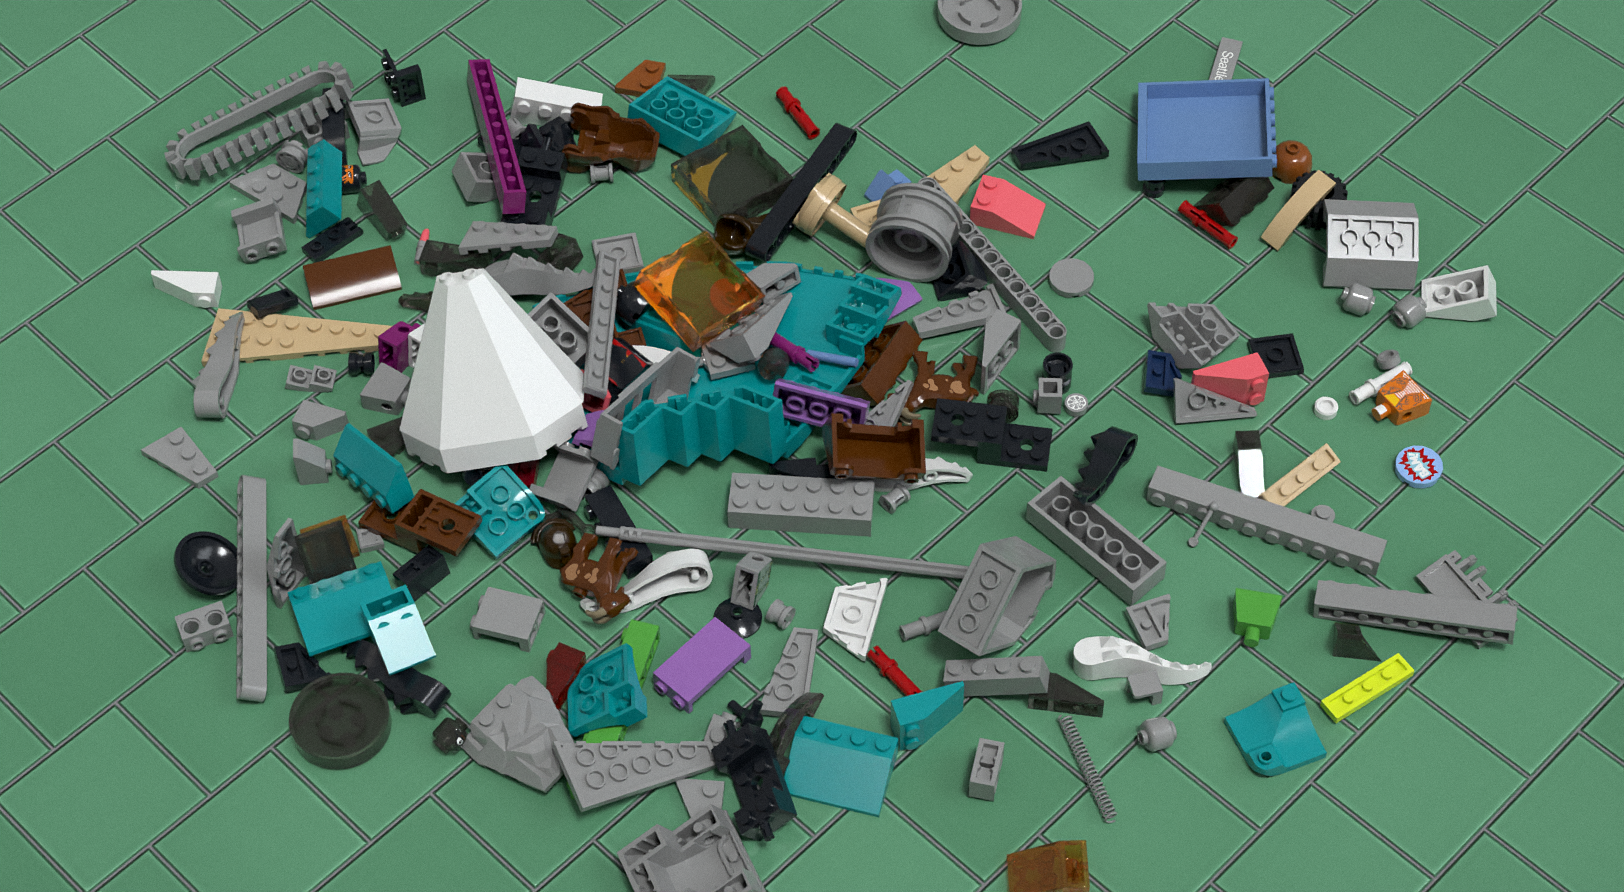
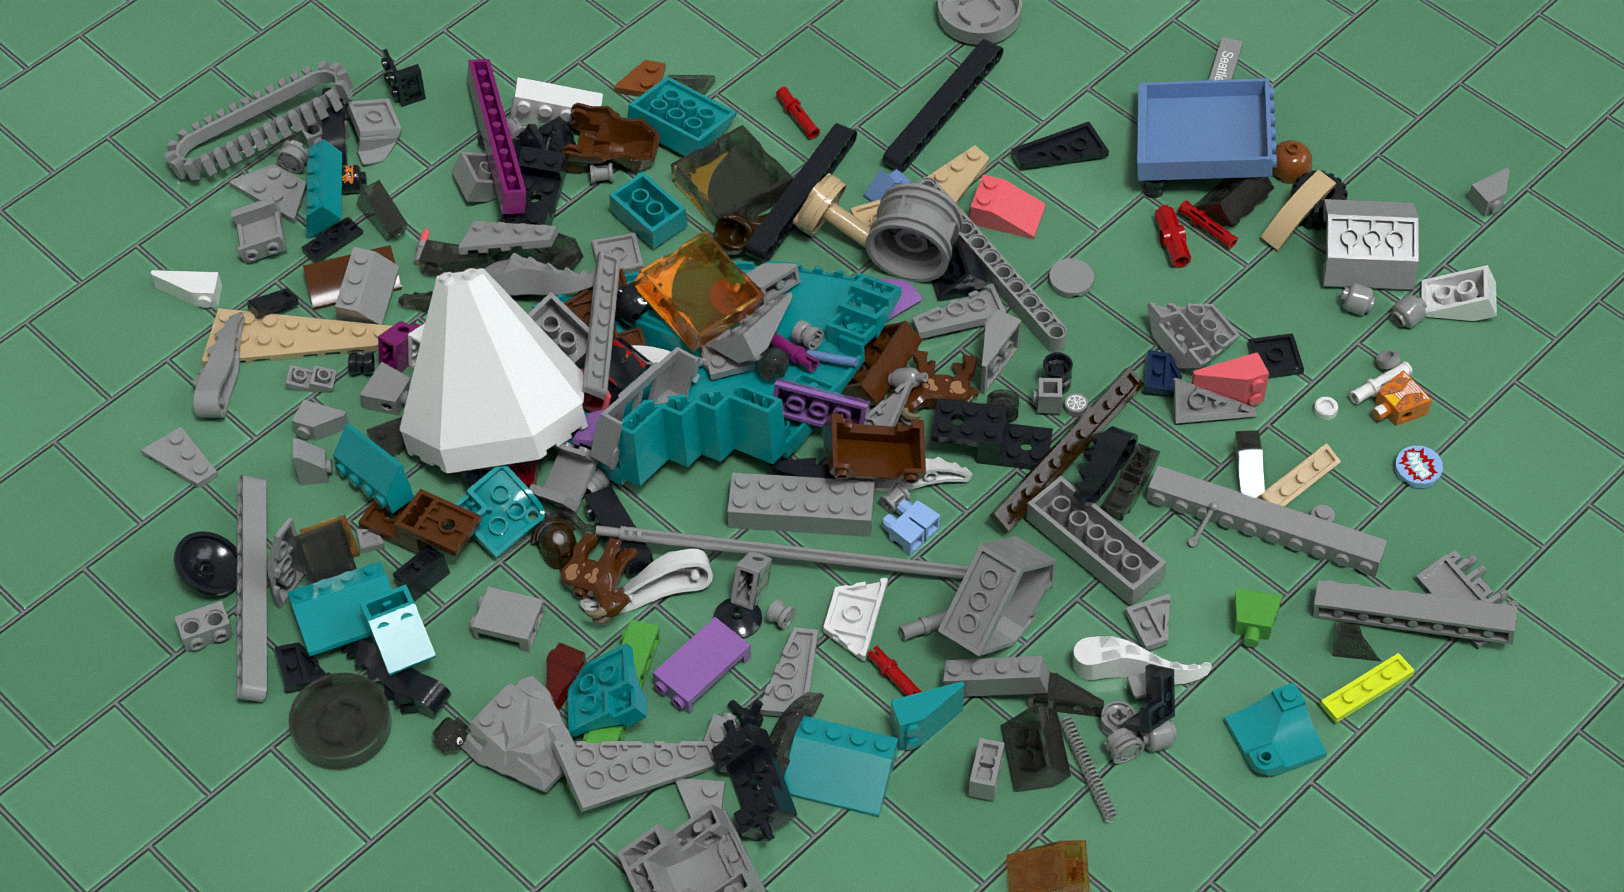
(366, 287): none -> light grey slope
(648, 210): none -> teal brick
(806, 334): none -> light grey wheel
(901, 375): none -> light grey plant
(913, 526): none -> light blue hips
(942, 105): none -> black beam
(1035, 749): none -> clear smoke slope
(1067, 449): none -> dark brown plate
(1114, 715): none -> light grey wheel
(1124, 745): none -> light grey wheel
(1131, 482): none -> clear smoke slope
(1159, 700): none -> black panel
(1172, 236): none -> red piece
(1490, 192): none -> light grey slope

